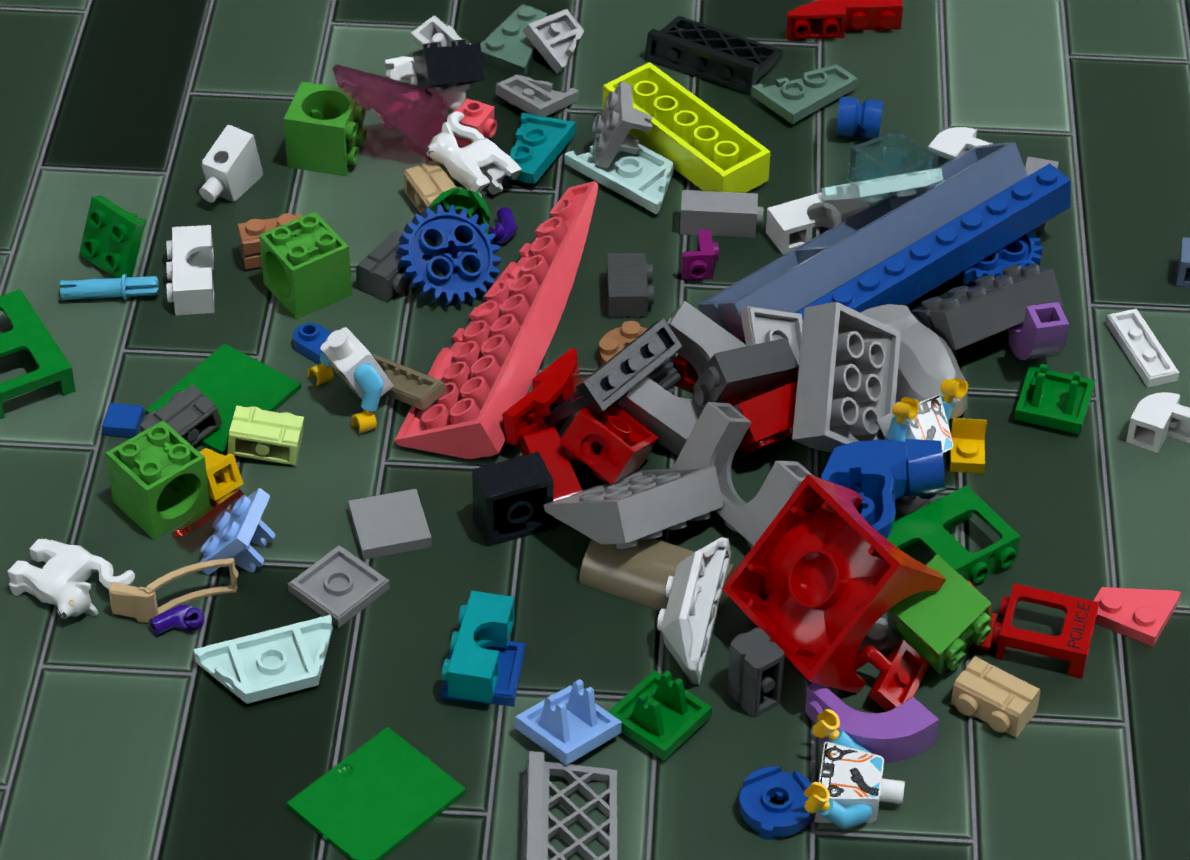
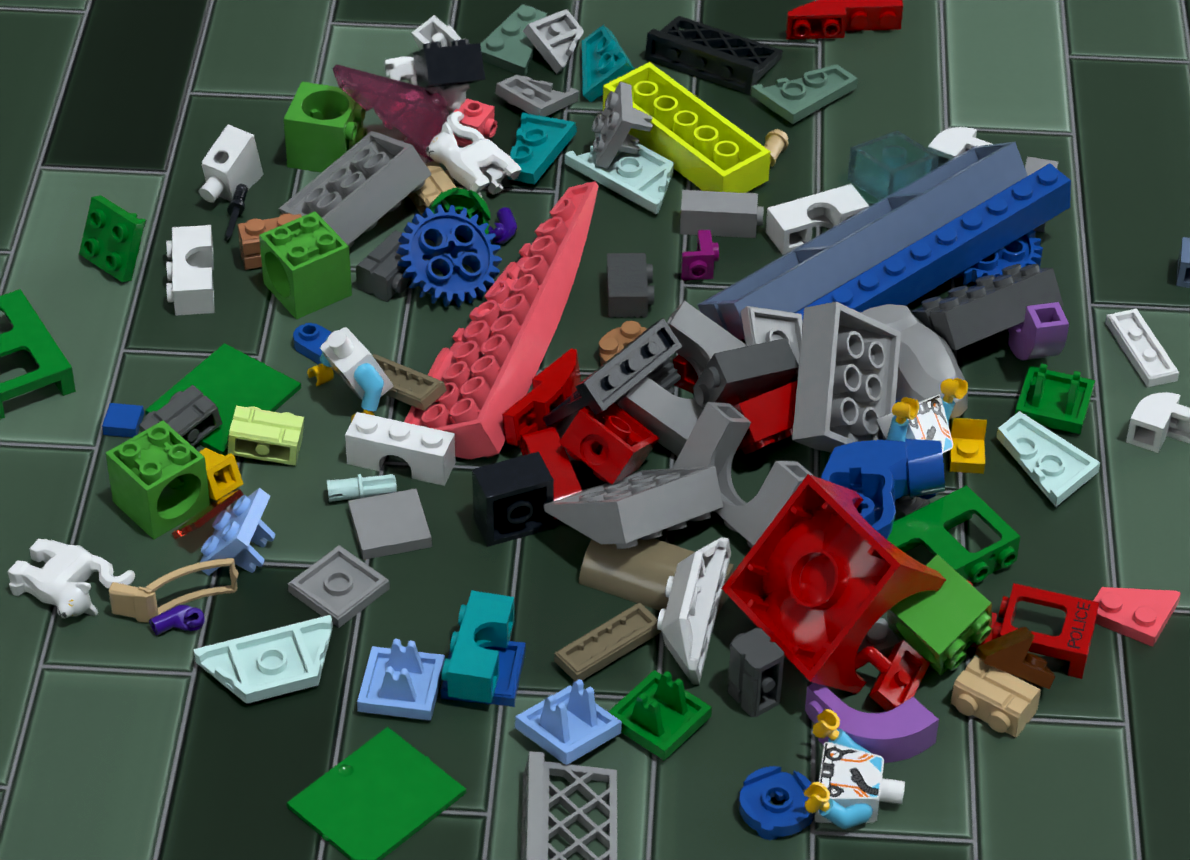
(109, 288): medium azure axle -> none
(236, 208): none -> black piece
(361, 487): none -> light aqua axle
(362, 185): none -> light grey slope
(401, 682): none -> light blue plate
(425, 449): none -> white arch
(602, 62): none -> teal wing
(607, 642): none -> dark tan plate
(776, 142): none -> tan pin
(859, 118): blue wheel -> none
(874, 189): light aqua wing -> none
(1012, 656): none -> reddish brown slope
(1046, 457): none -> light aqua wing

